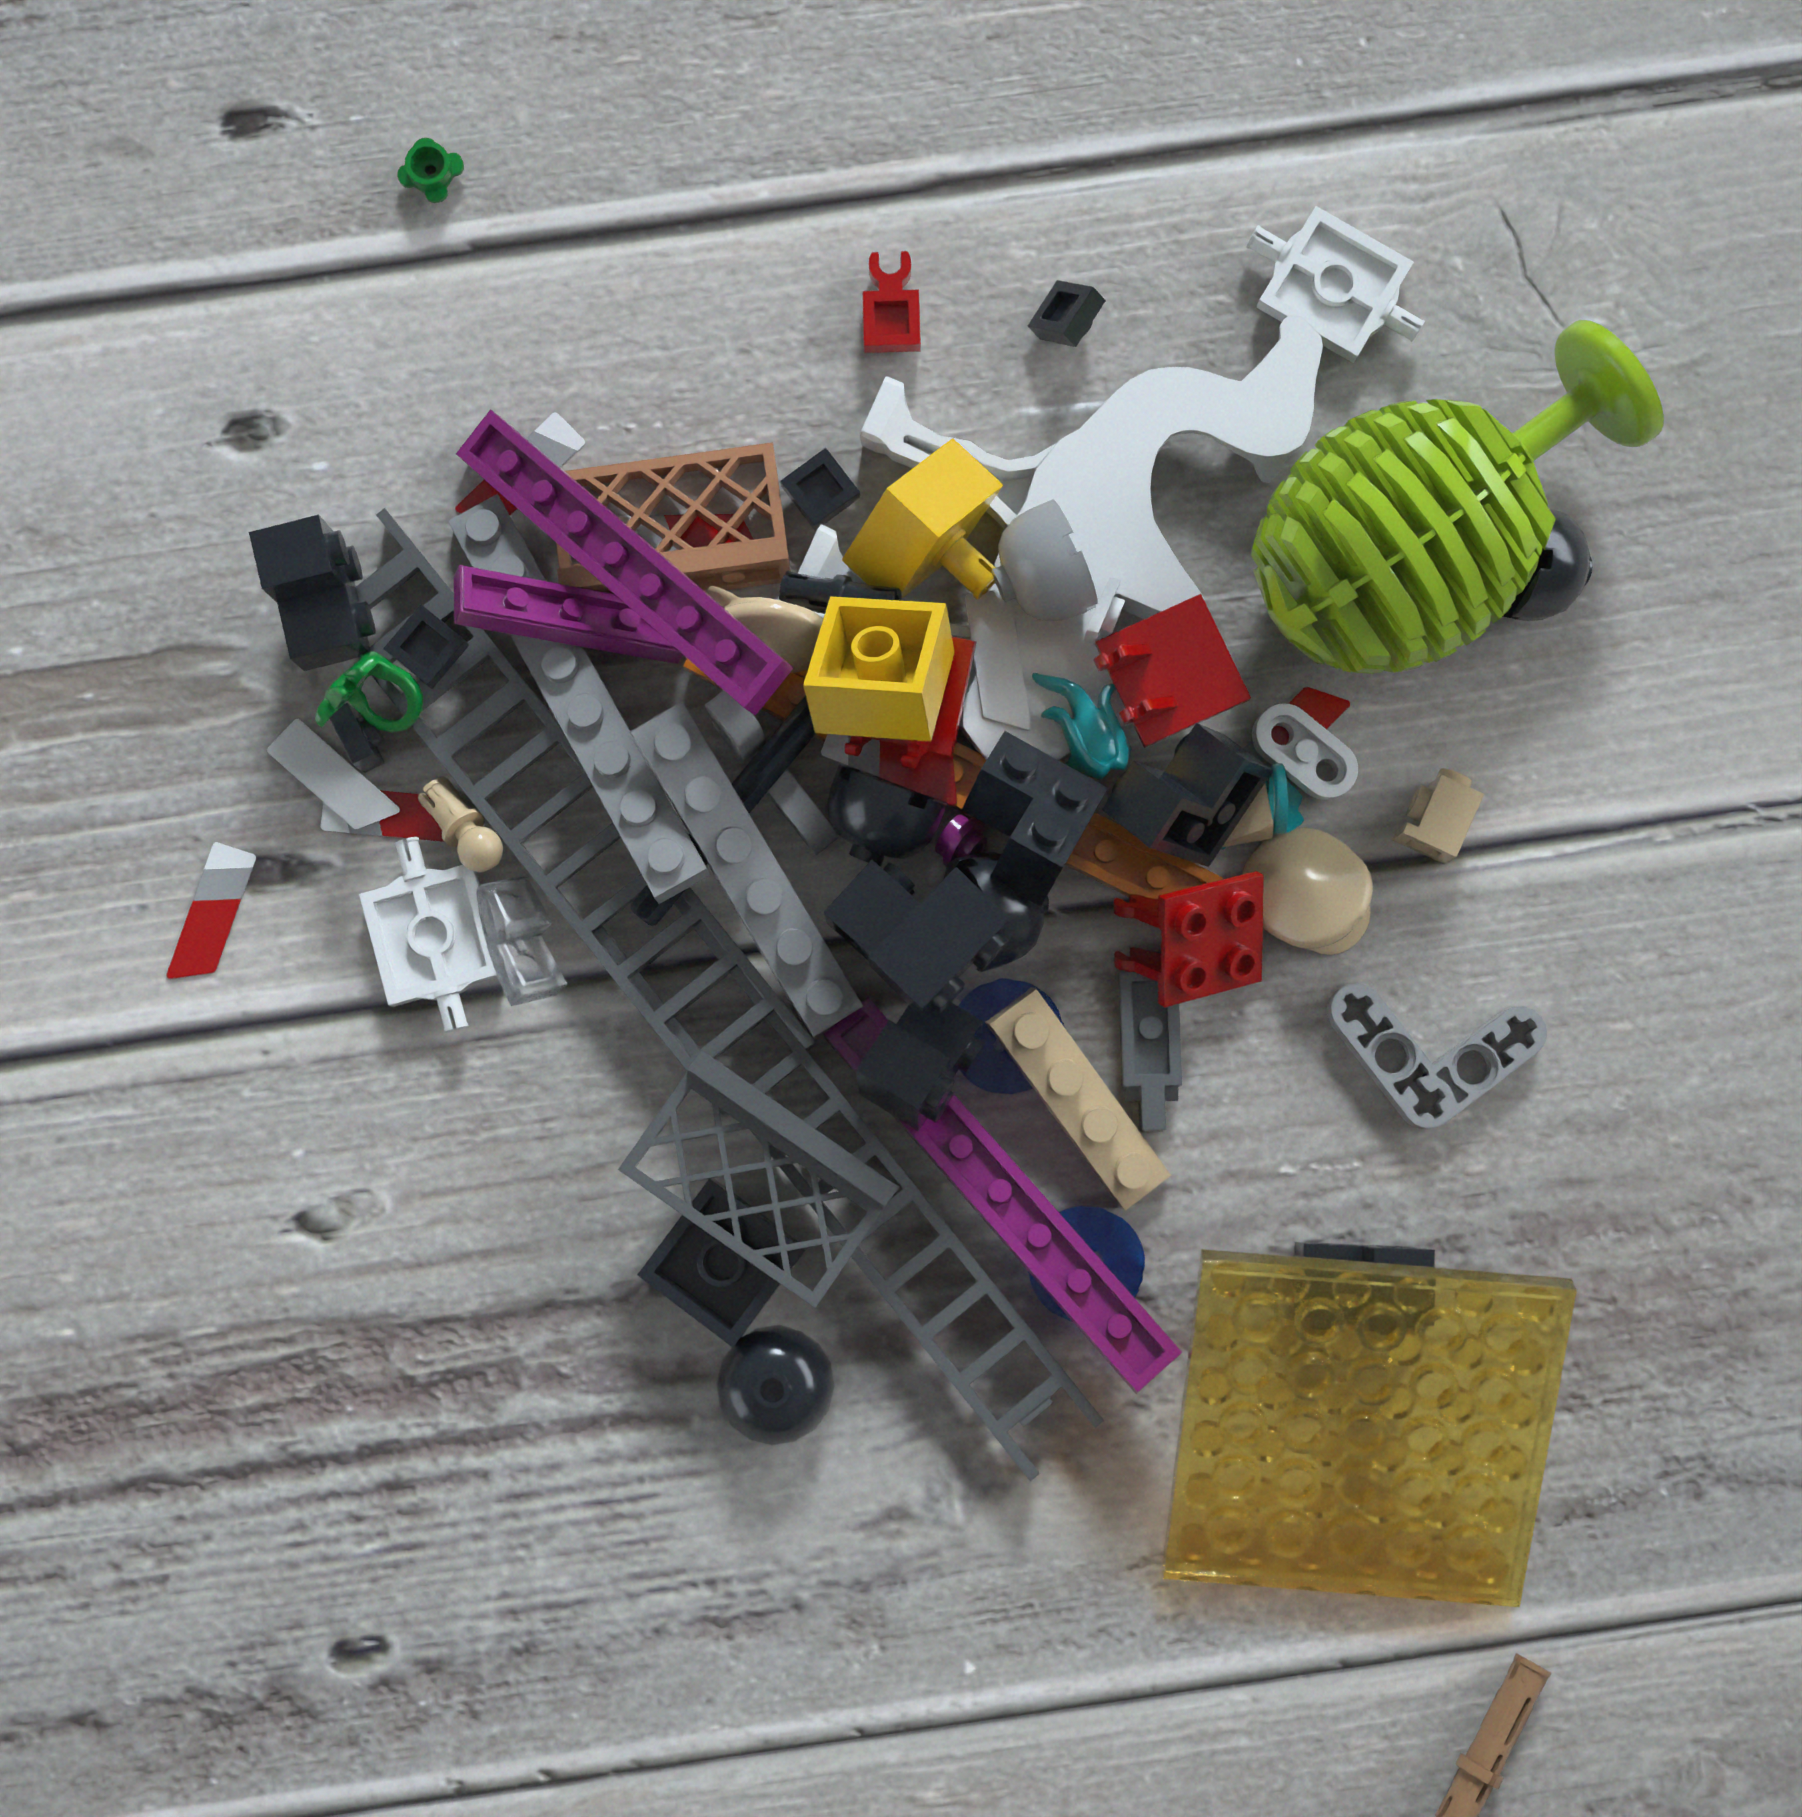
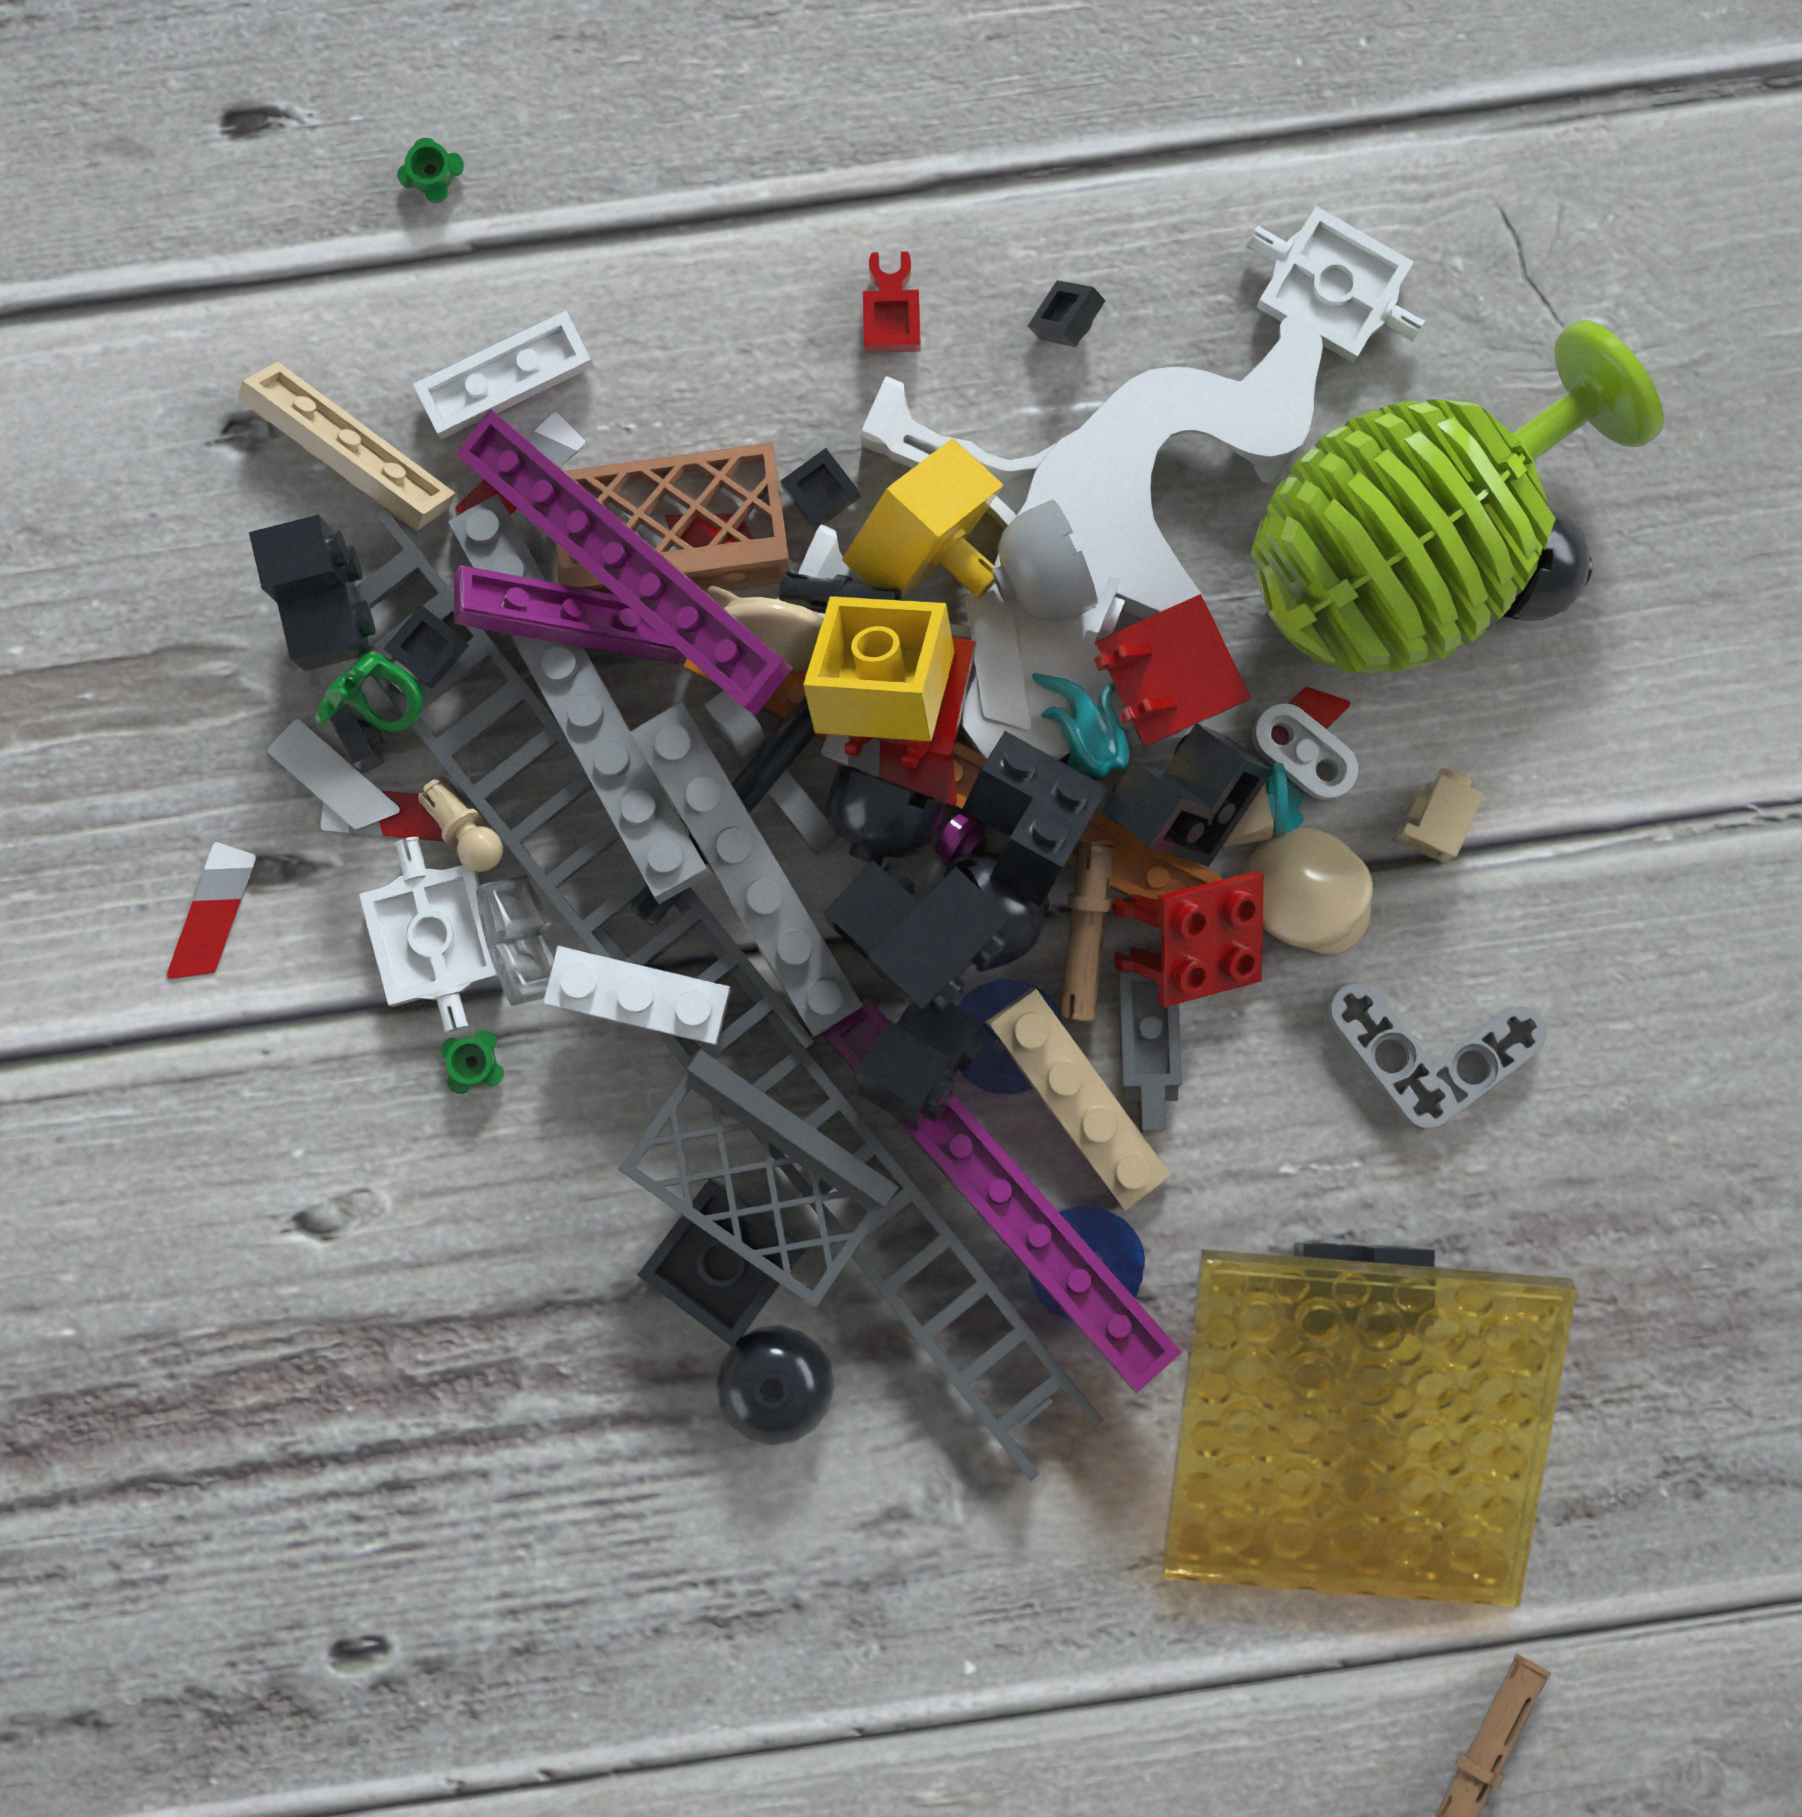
(346, 445): none -> tan plate
(456, 1055): none -> green plate
(503, 375): none -> white plate
(637, 995): none -> white plate
(1087, 928): none -> medium nougat pin

